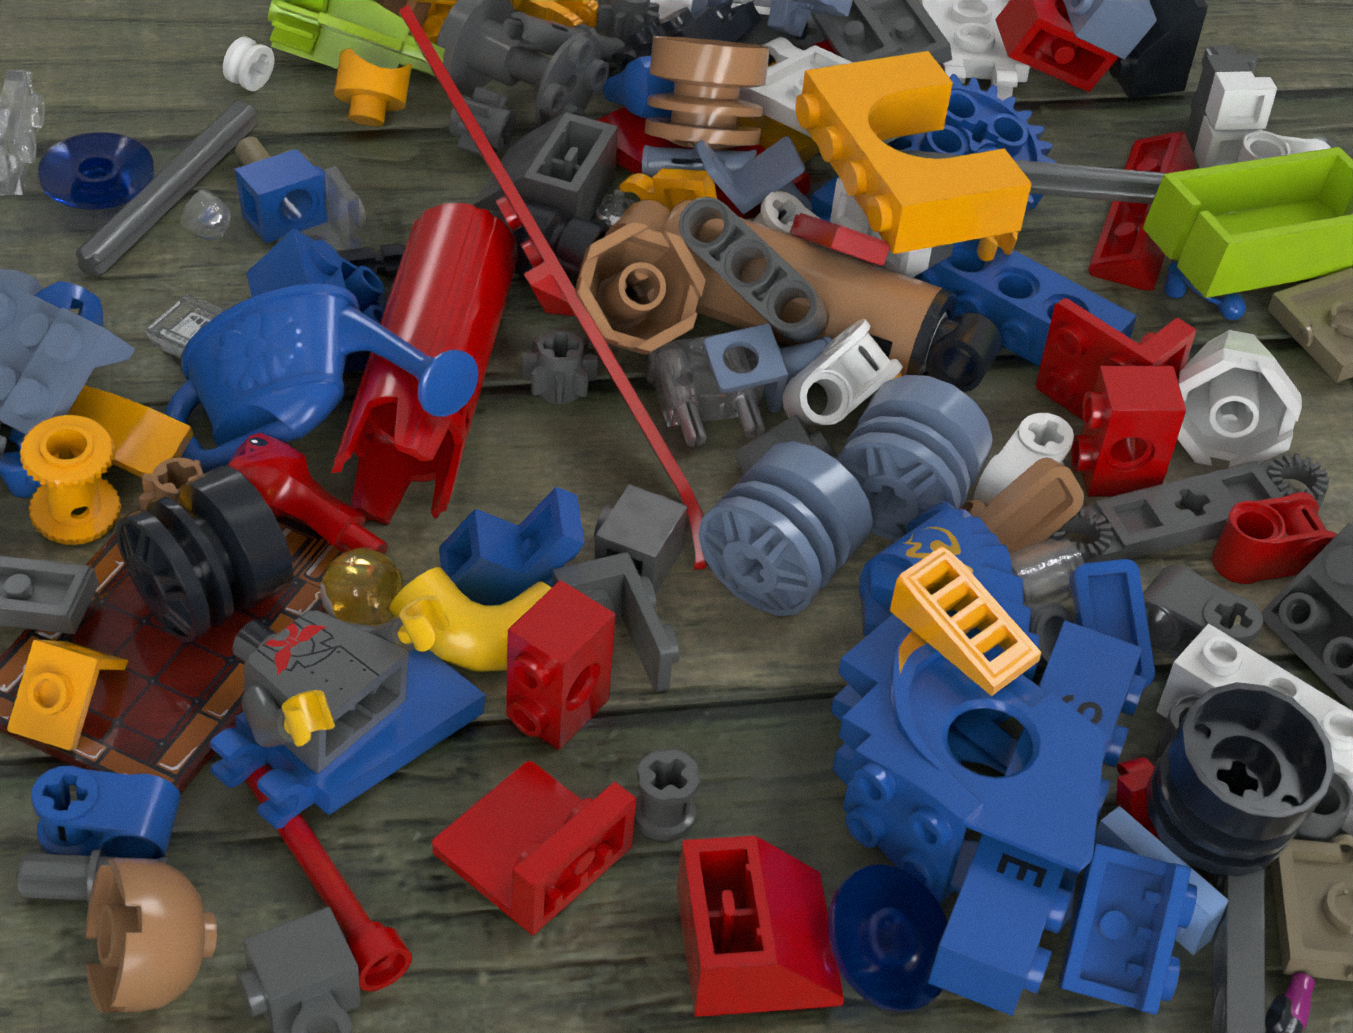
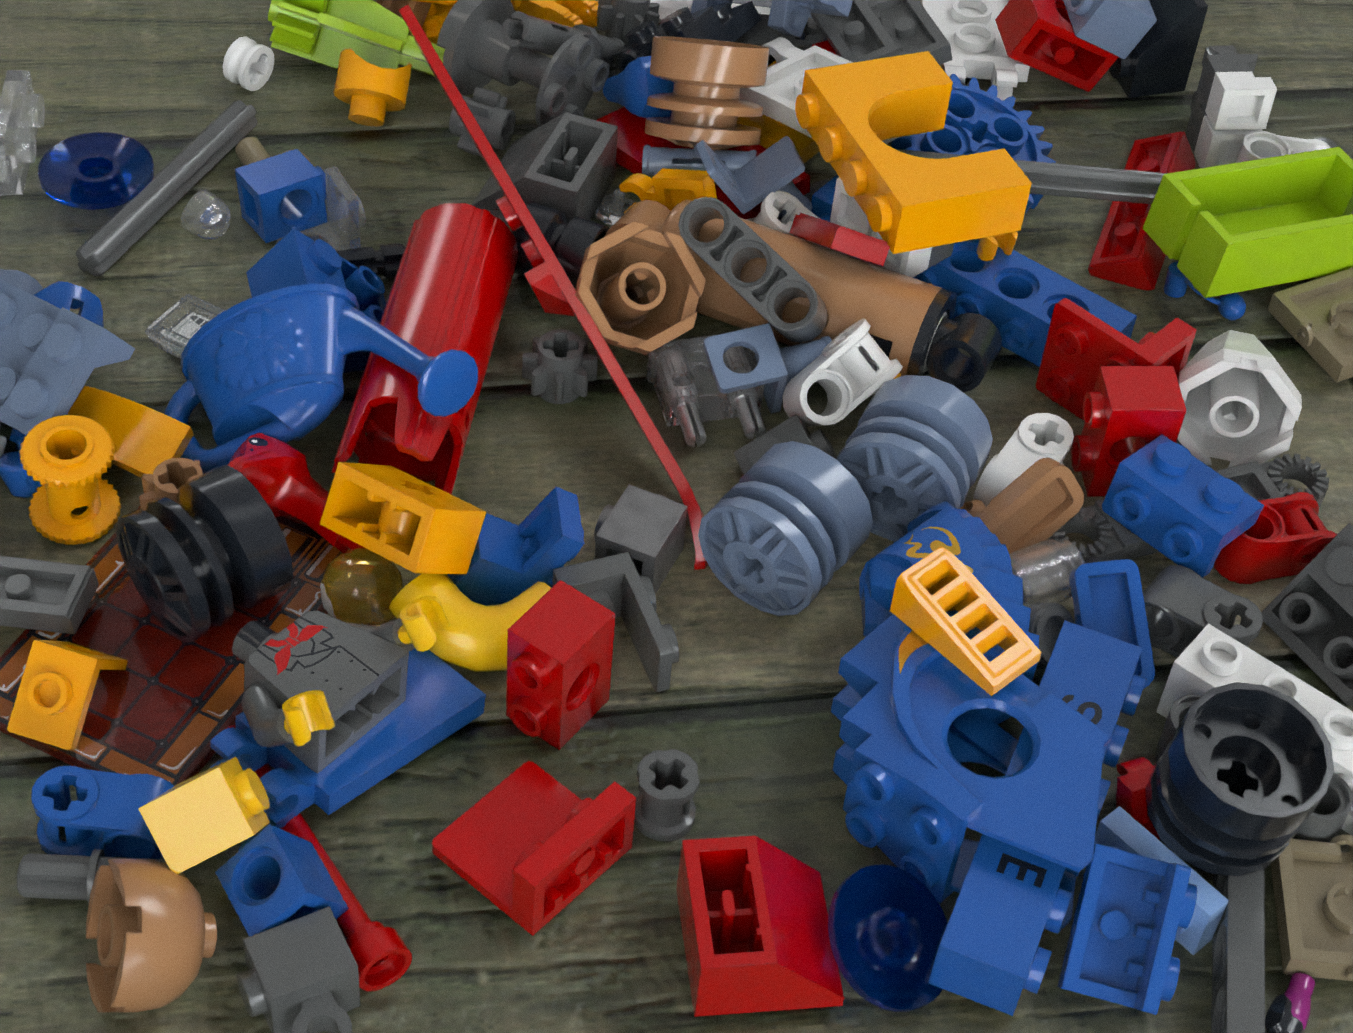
(207, 814): none -> yellow slope
(277, 881): none -> blue brick
(402, 518): none -> light orange brick
(1179, 504): none -> blue bracket

